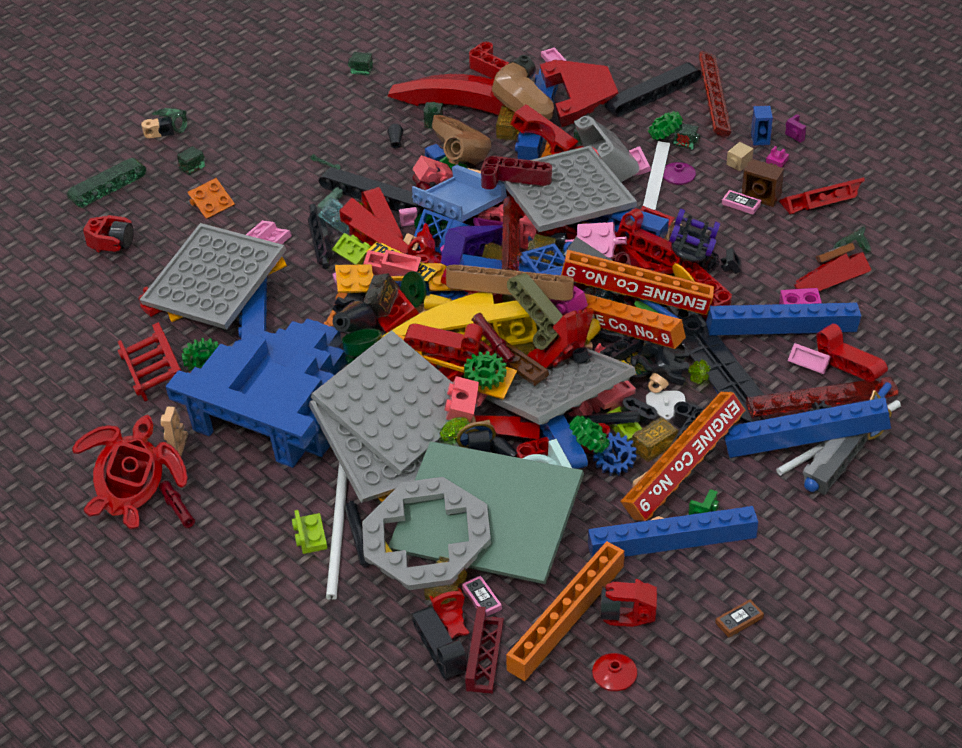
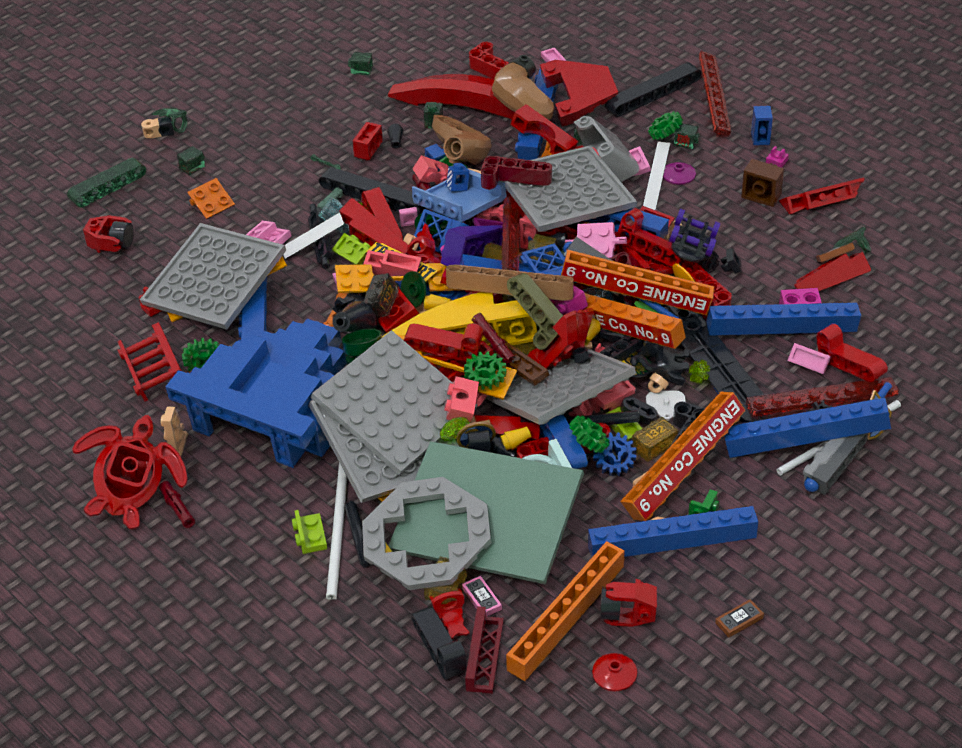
(313, 235): none -> white sticker
(367, 140): none -> red brick
(457, 177): none -> blue brick
(503, 127): clear yellow brick -> none
(514, 438): none -> yellow cone
(739, 156): tan brick -> none
(741, 202): tile -> none
(795, 129): magenta bracket -> none

